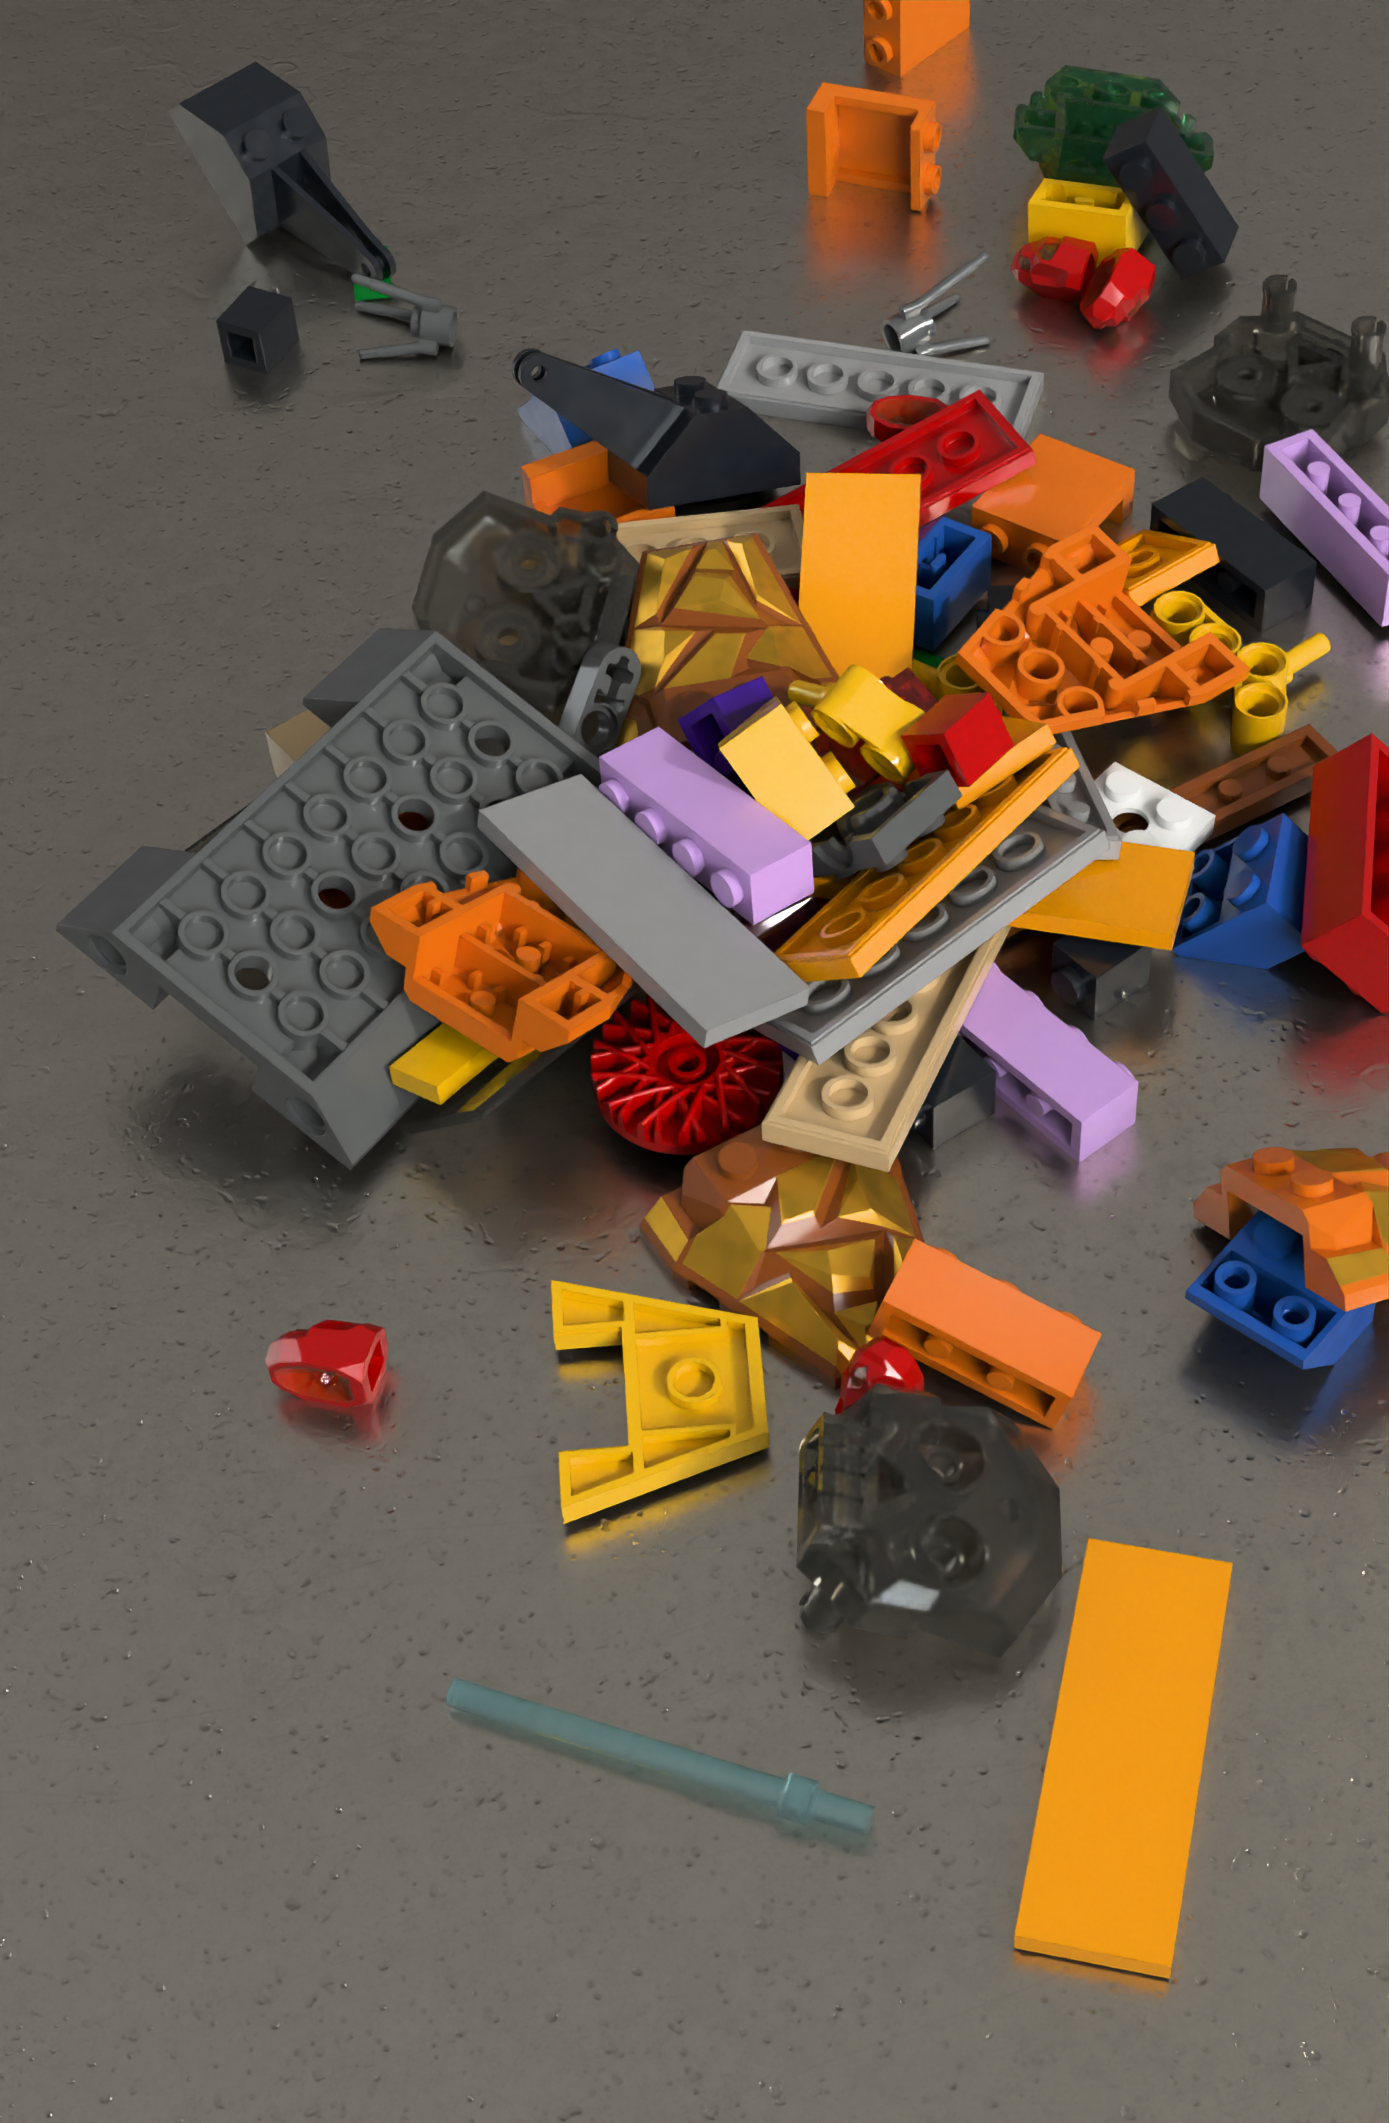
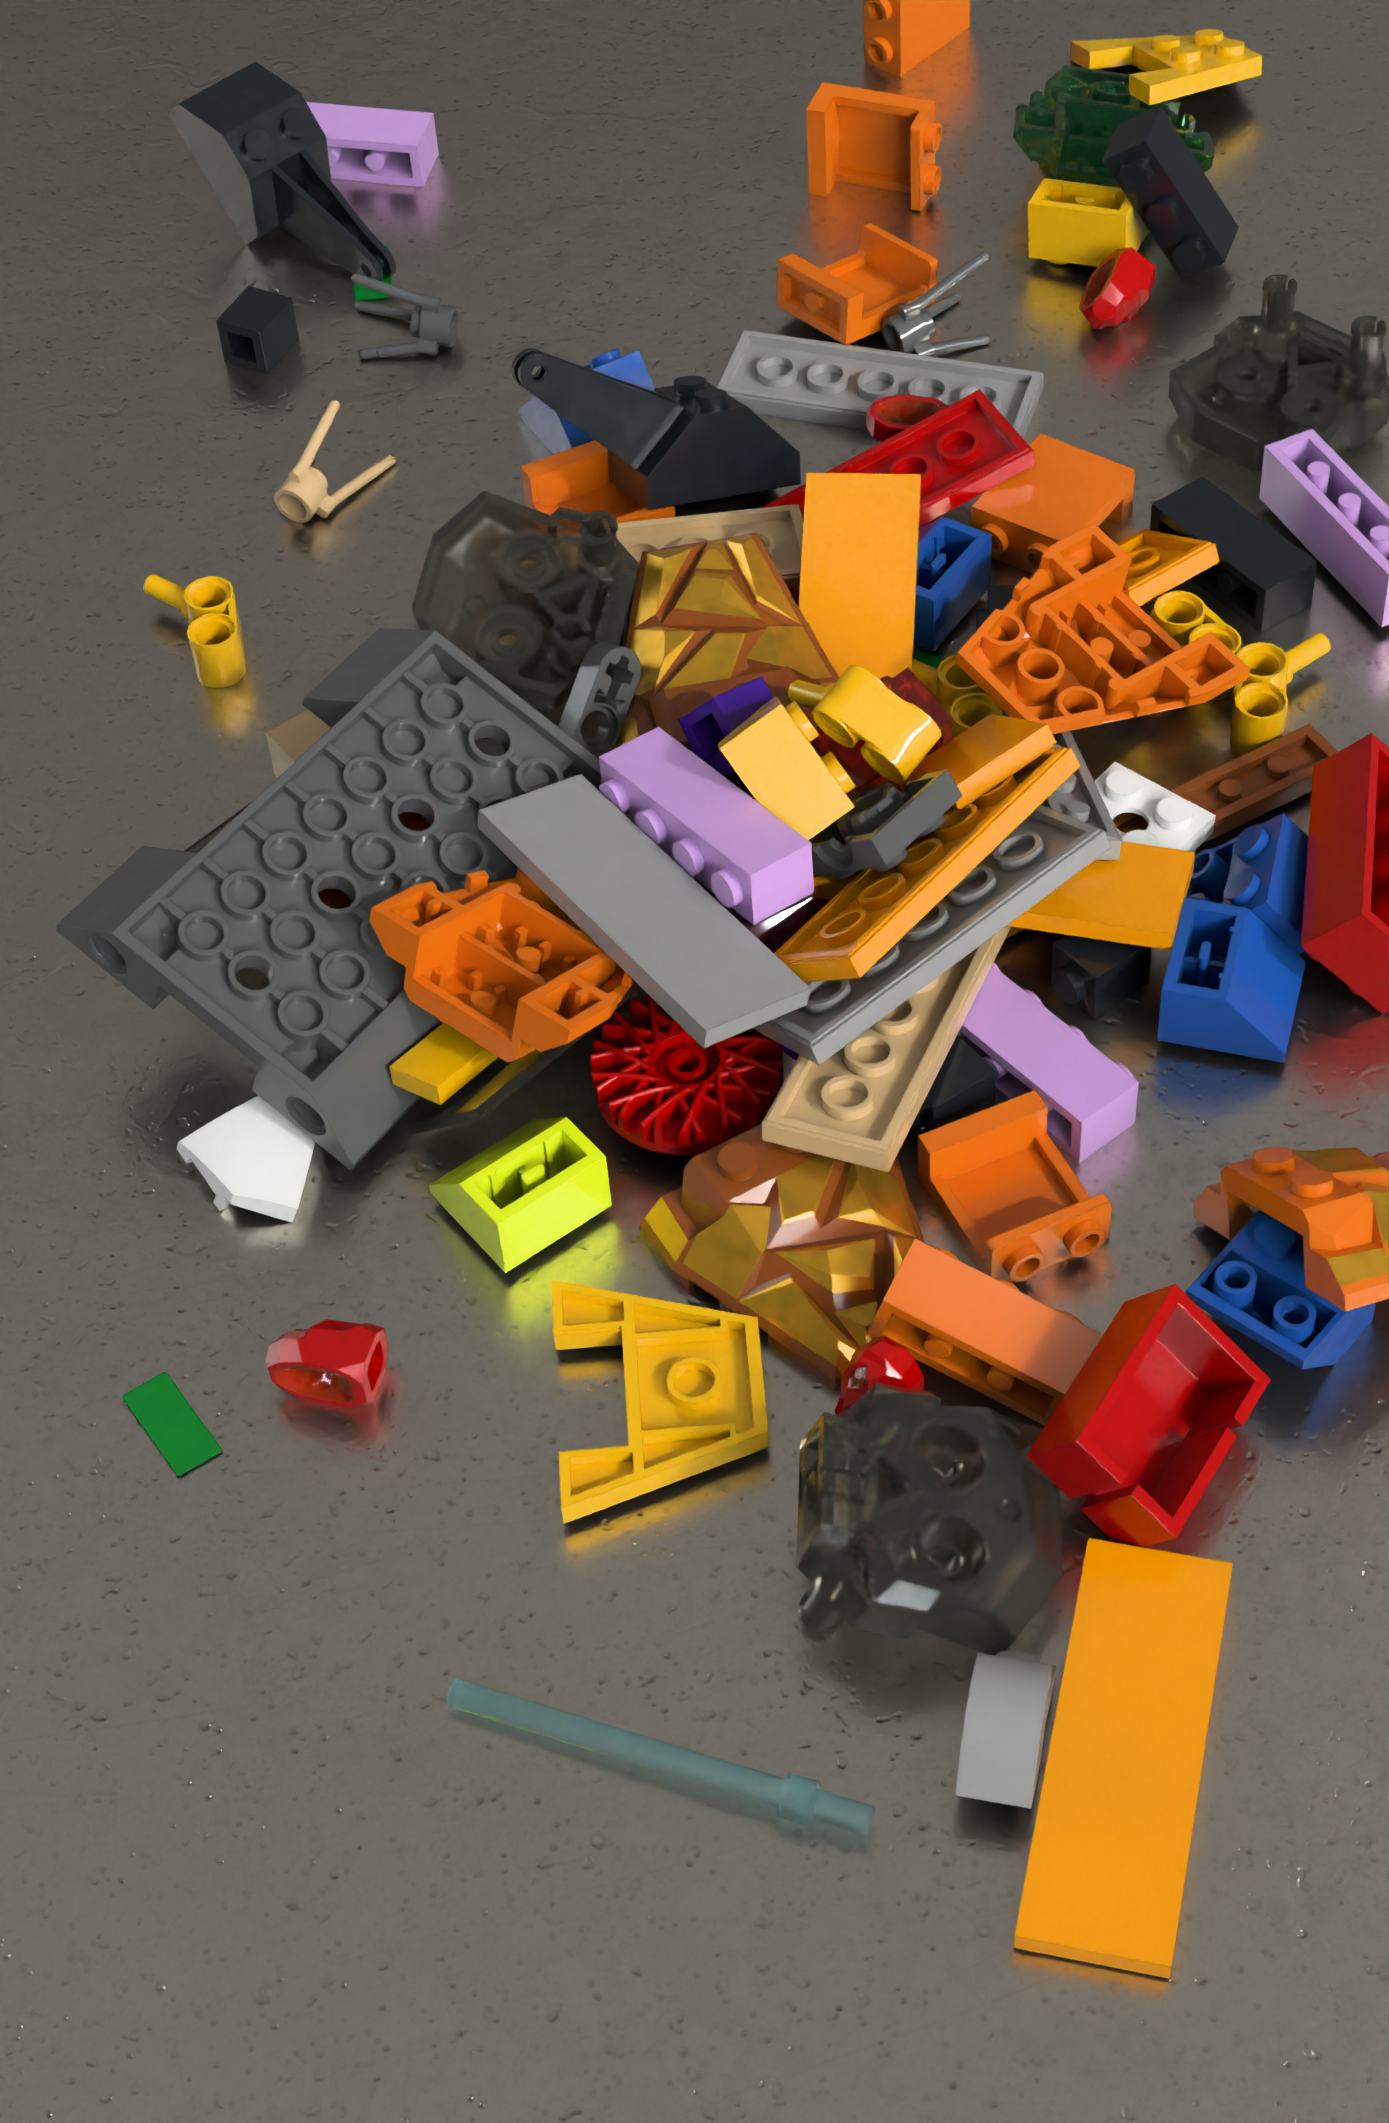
(172, 1423): none -> green sticker
(213, 626): none -> yellow beam
(252, 1159): none -> white slope
(306, 487): none -> tan plant
(378, 143): none -> lavender brick
(527, 1190): none -> neon yellow slope
(859, 290): none -> orange panel
(959, 735): red brick -> none
(1004, 1728): none -> light grey brick
(1010, 1190): none -> orange panel
(1056, 267): red rock -> none
(1125, 1418): none -> red piece
(1172, 63): none -> yellow wing
(1229, 983): none -> blue slope

